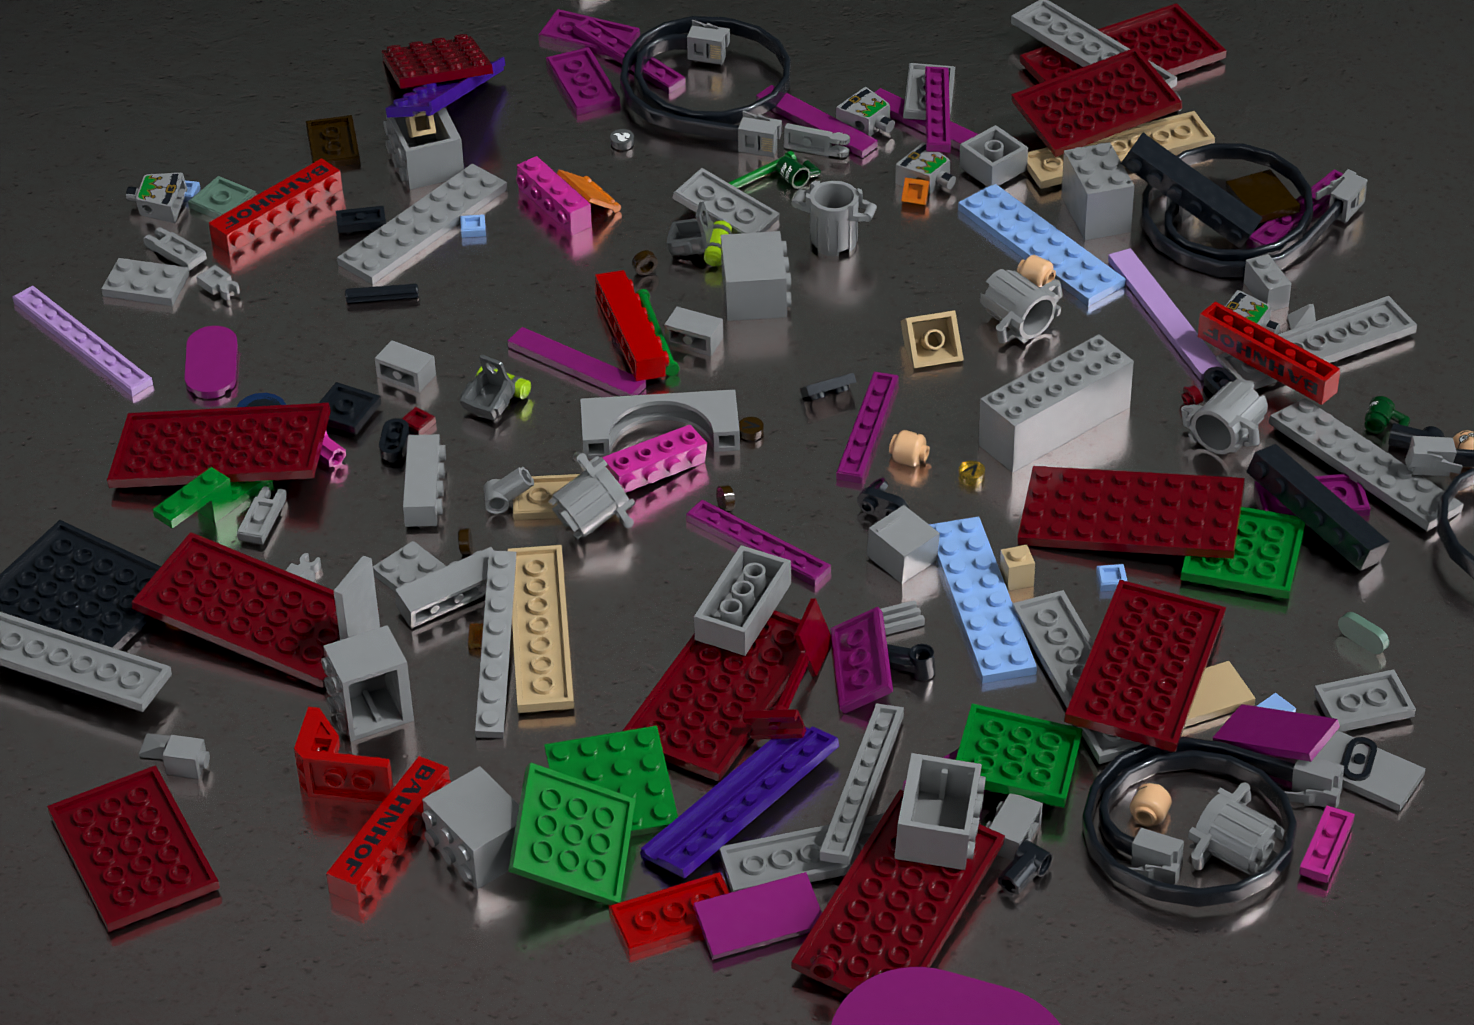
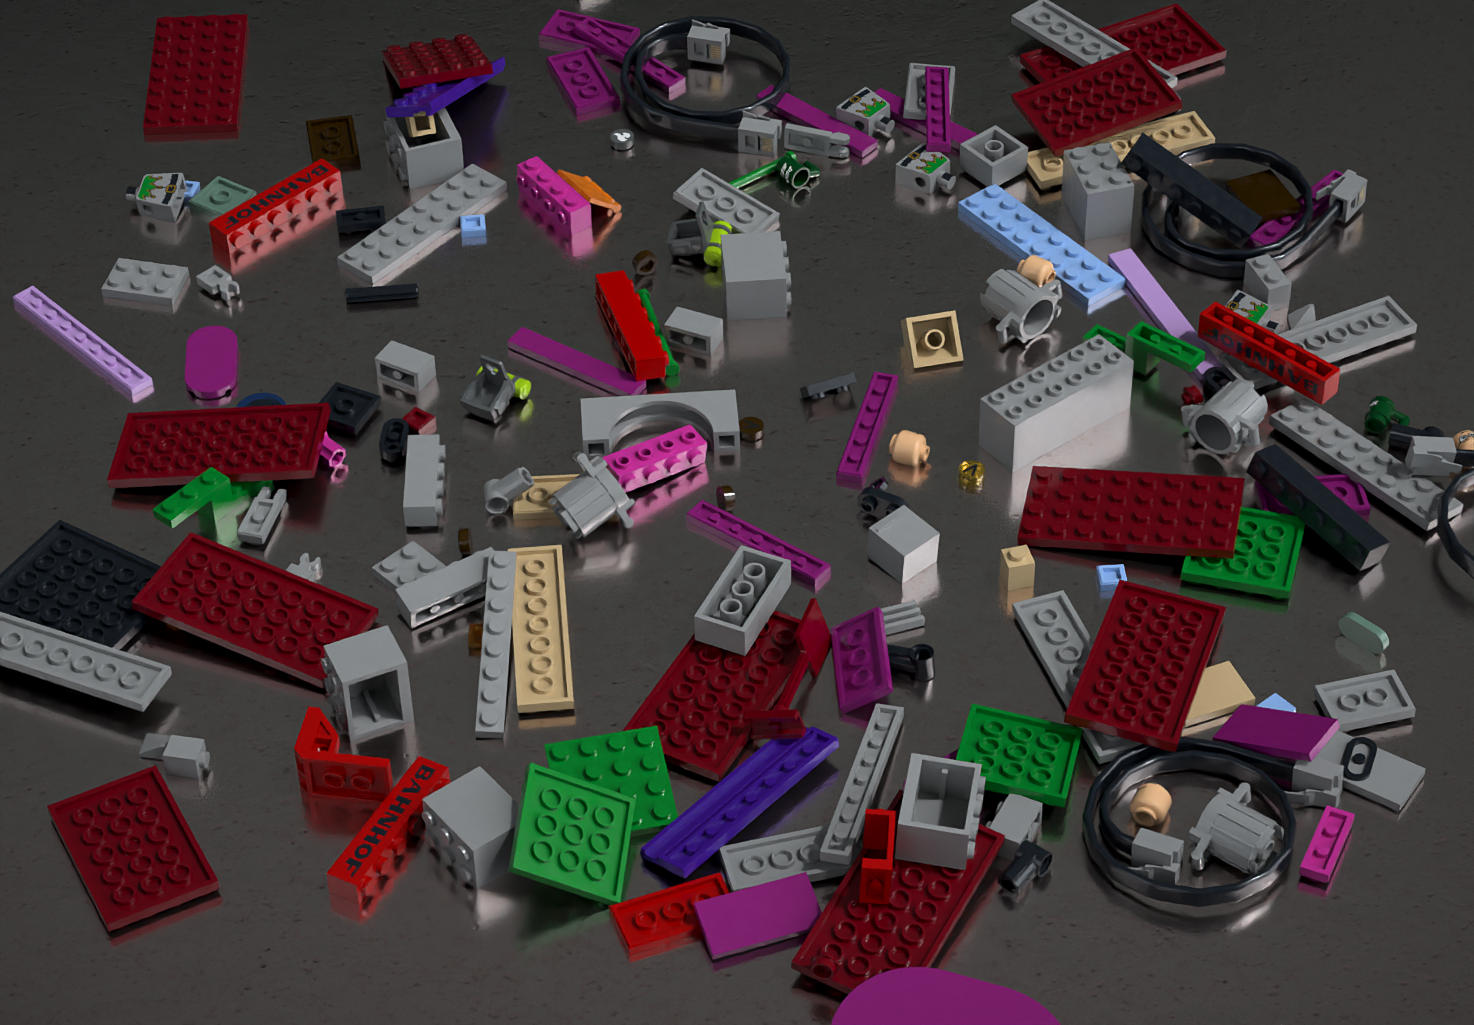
(175, 248): light grey hinge -> none
(196, 74): none -> dark red plate
(357, 600): light grey tile -> none
(833, 214): light grey container -> none
(877, 873): none -> red panel
(915, 191): orange plate -> none
(982, 601): light blue plate -> none
(1148, 344): none -> green bracket

